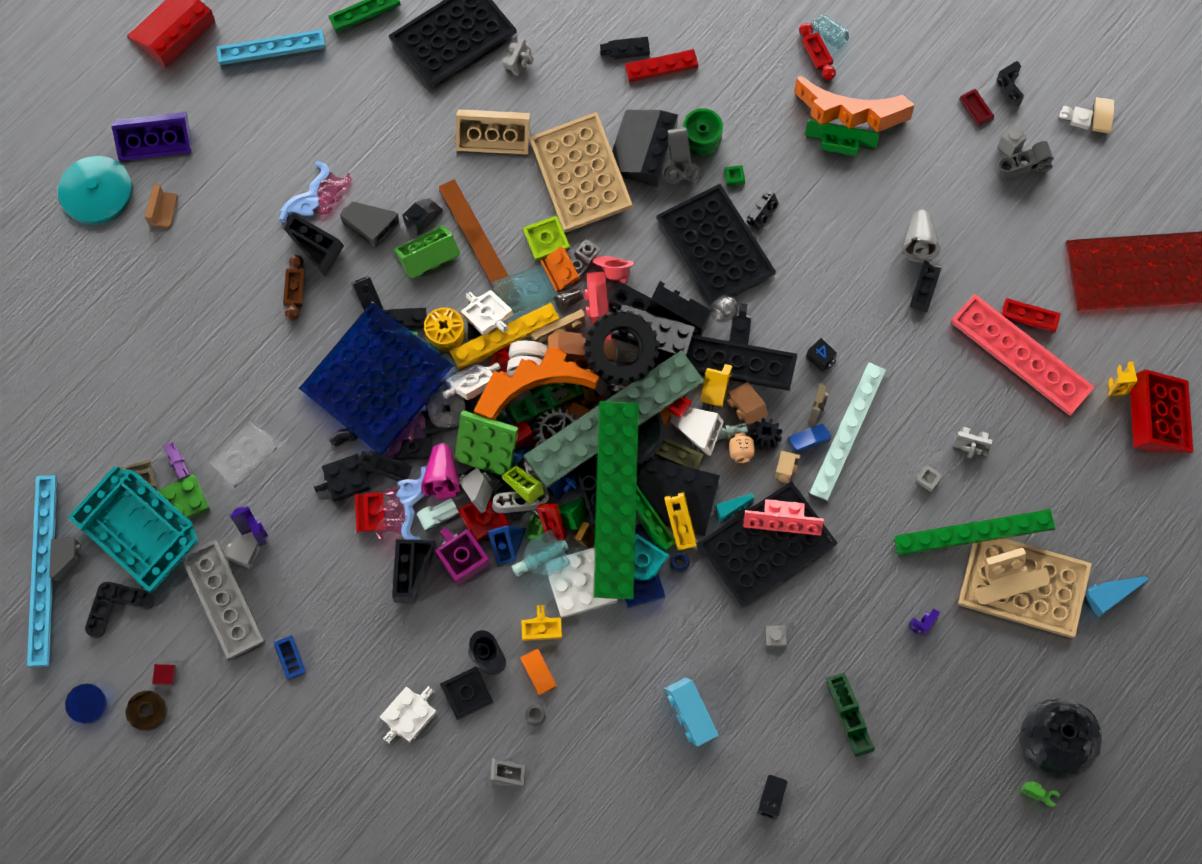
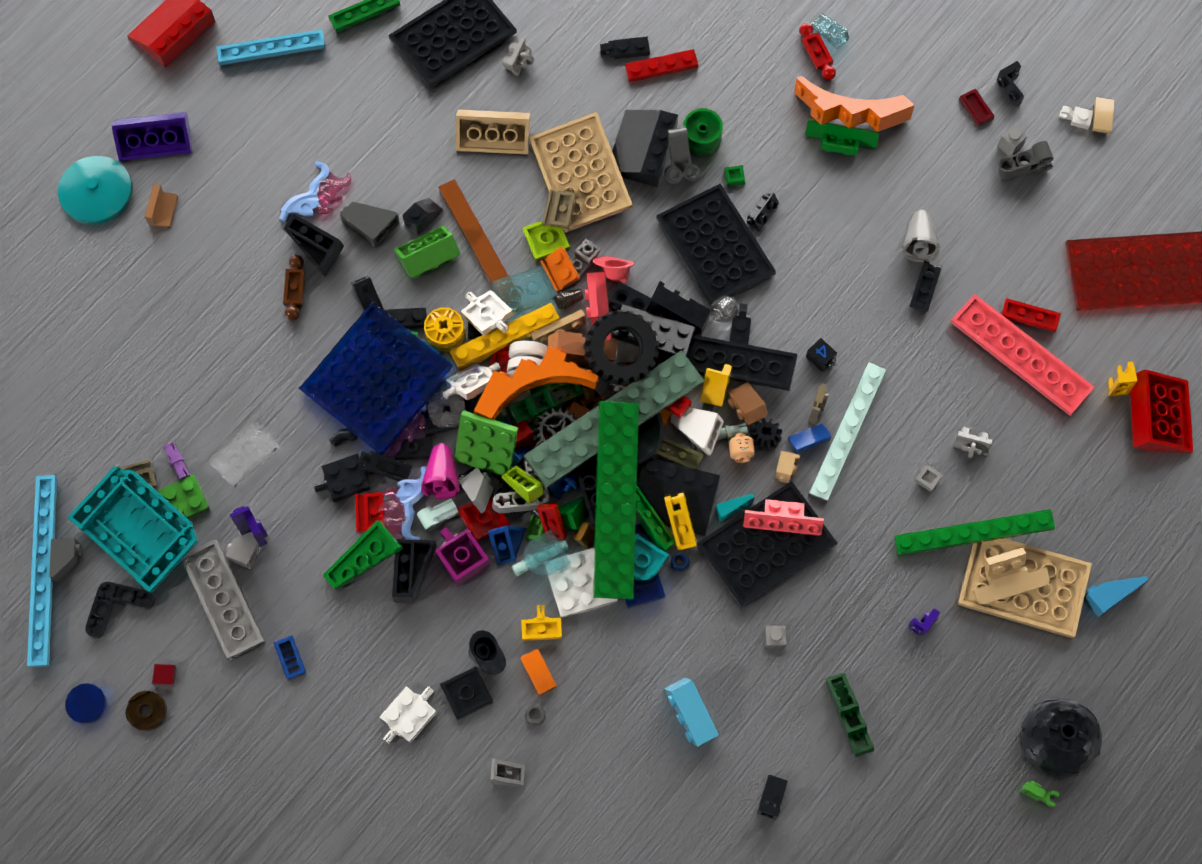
(367, 552): none -> green wing
(559, 209): none -> dark tan plate

